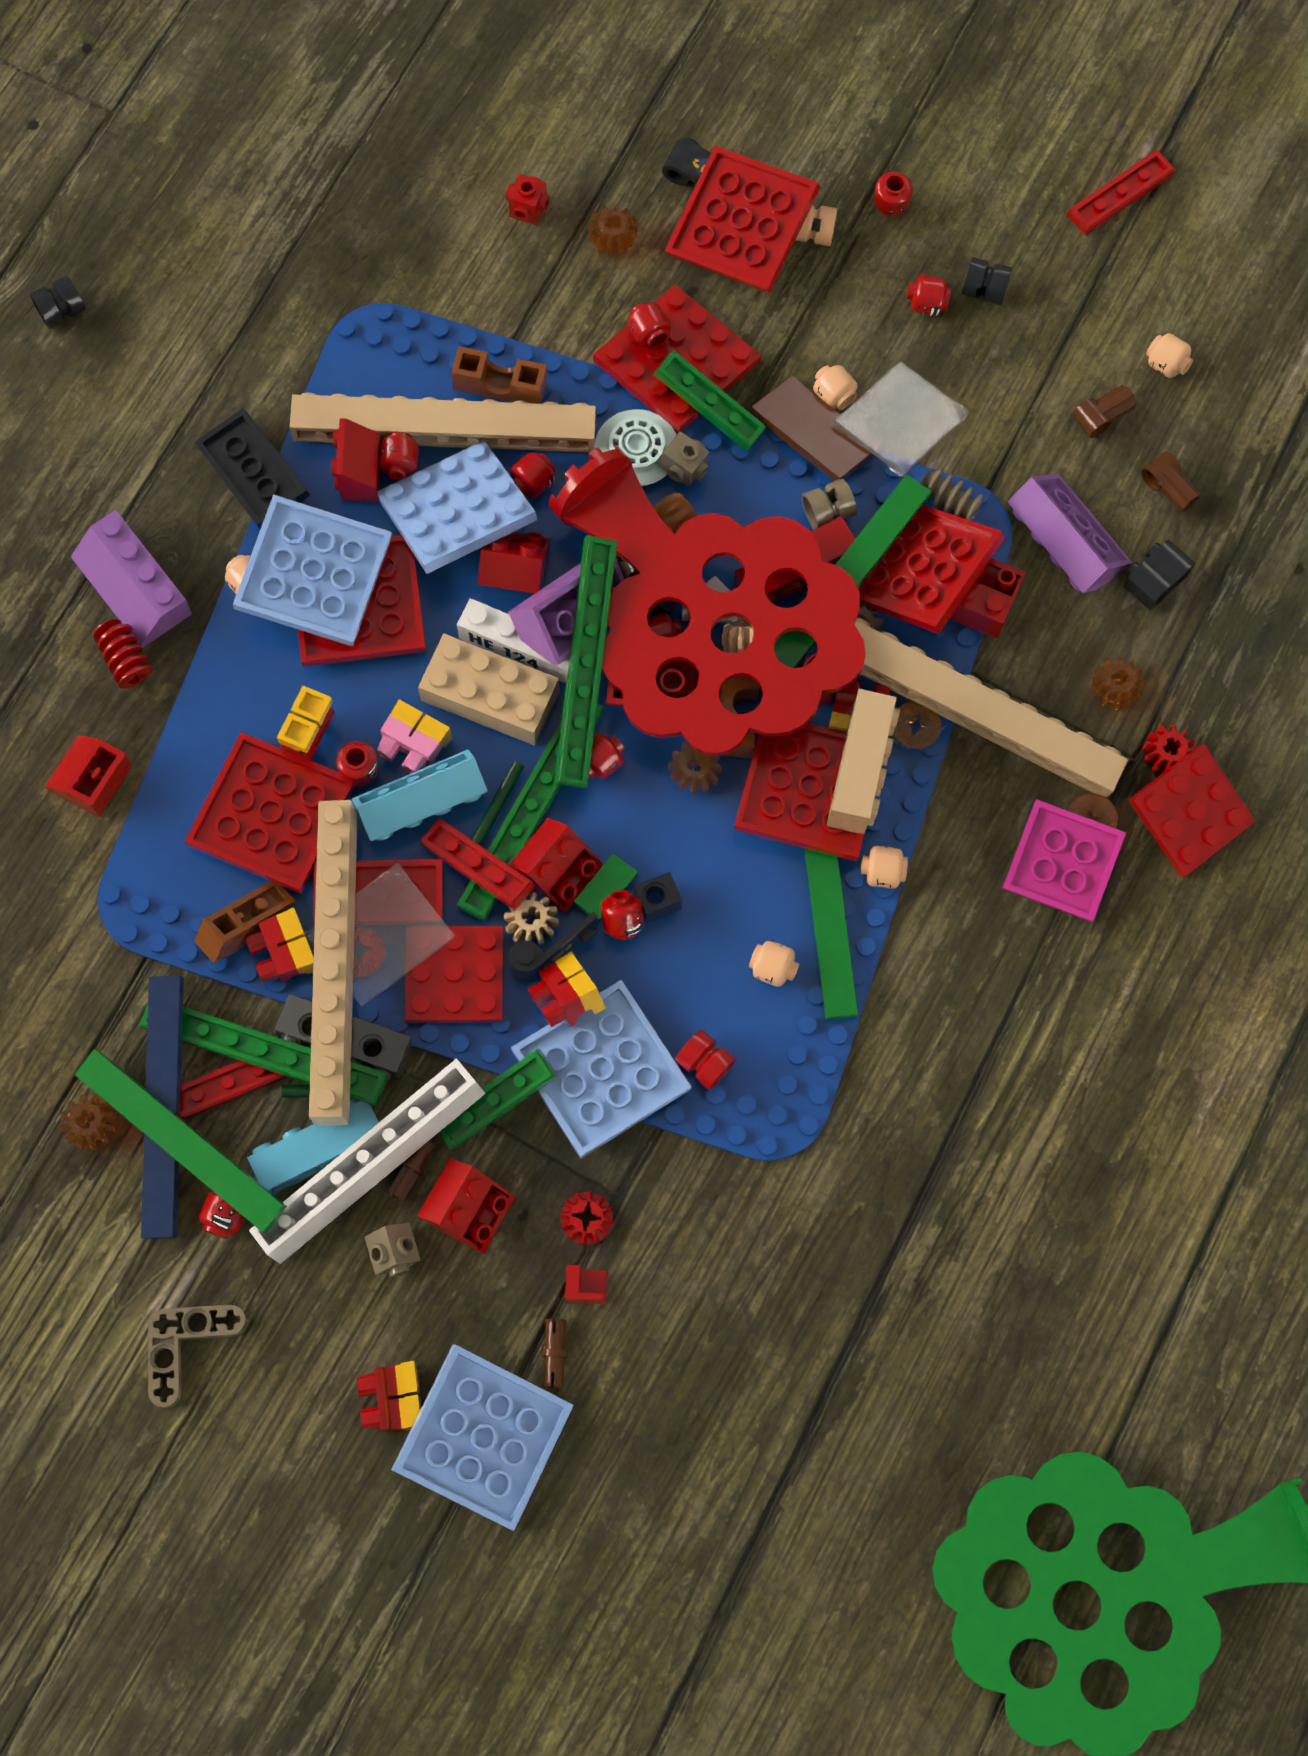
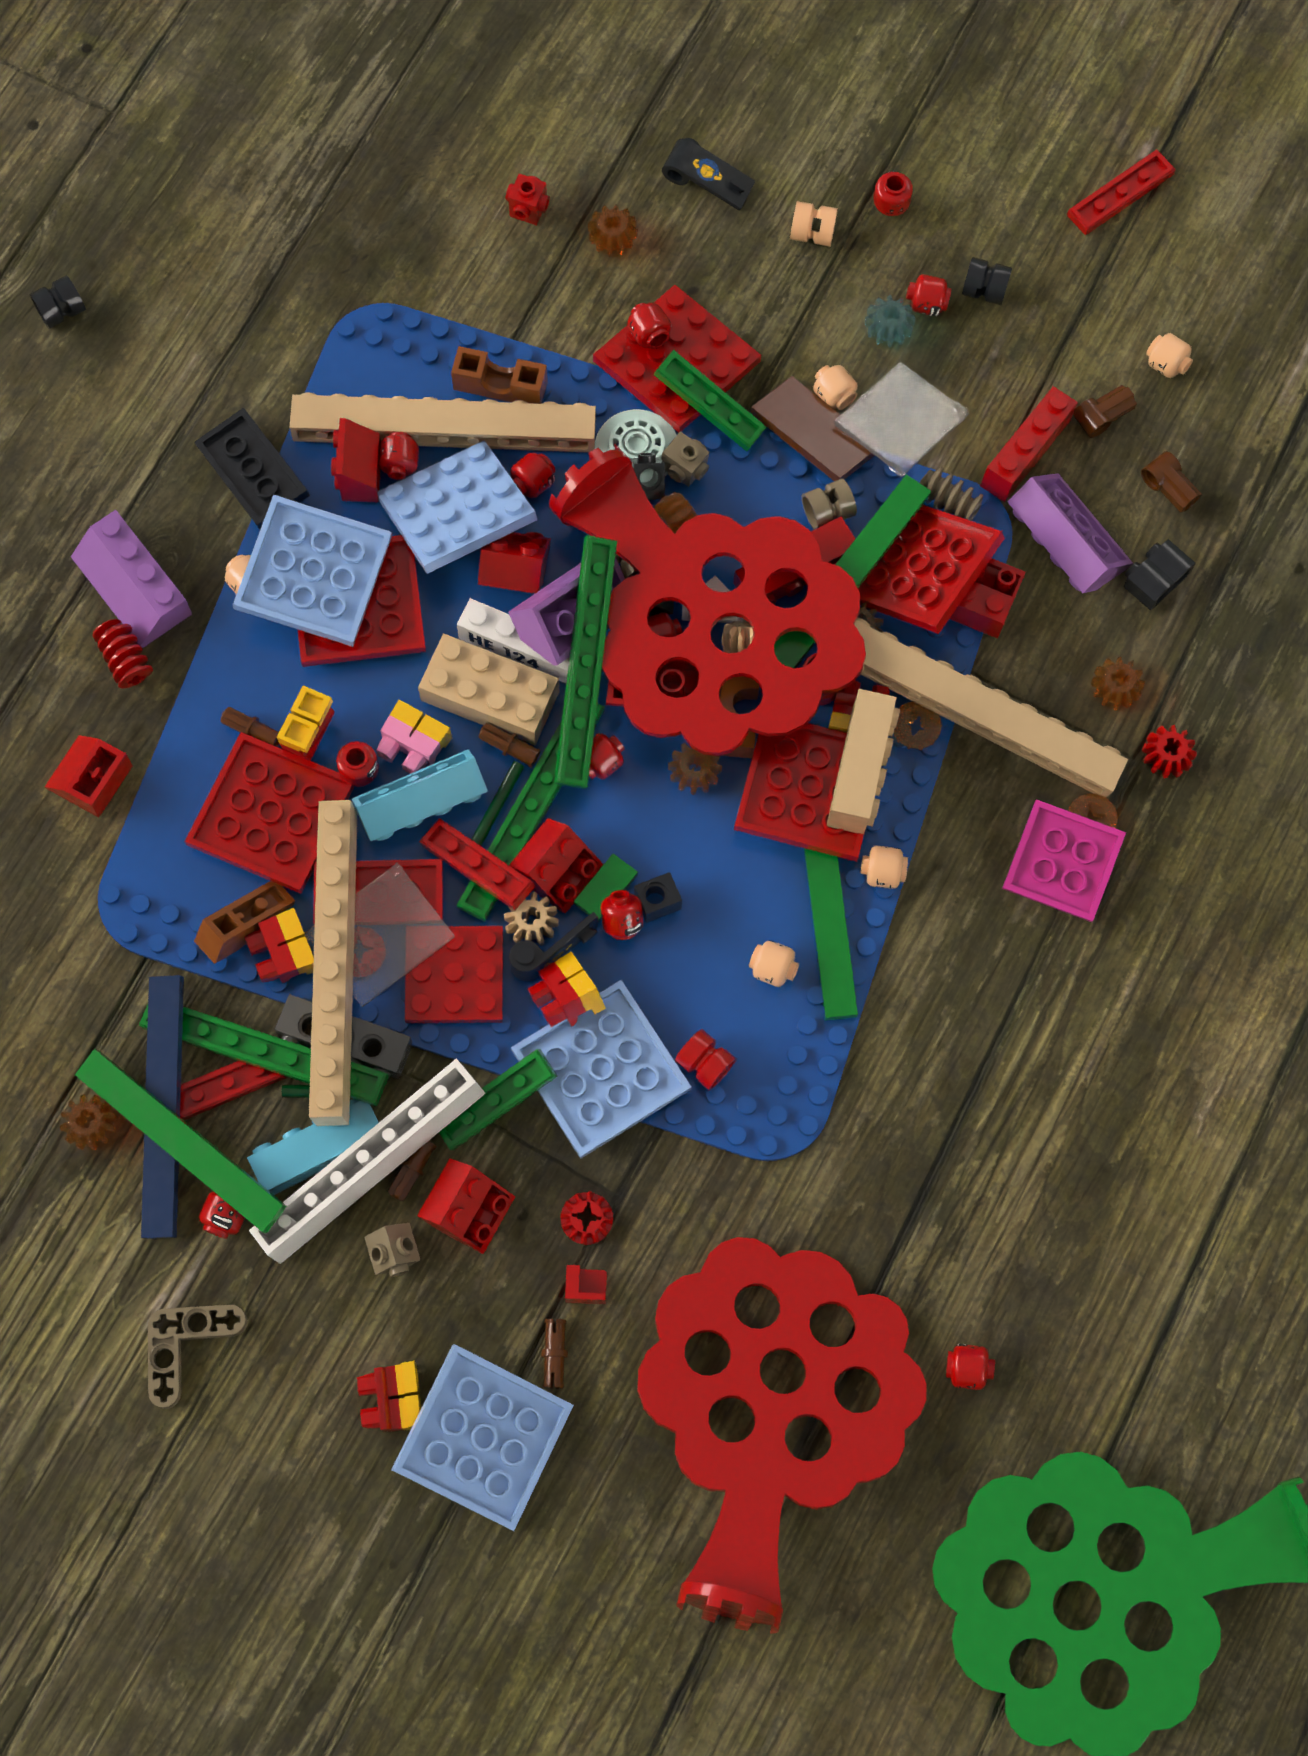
(249, 726): none -> reddish brown axle
(509, 744): none -> reddish brown axle
(655, 487): none -> black brick
(740, 1561): none -> red piece
(742, 219): red plate -> none
(889, 320): none -> clear light blue gear
(969, 1366): none -> red head
(1028, 444): none -> red brick
(1192, 810): red plate -> none

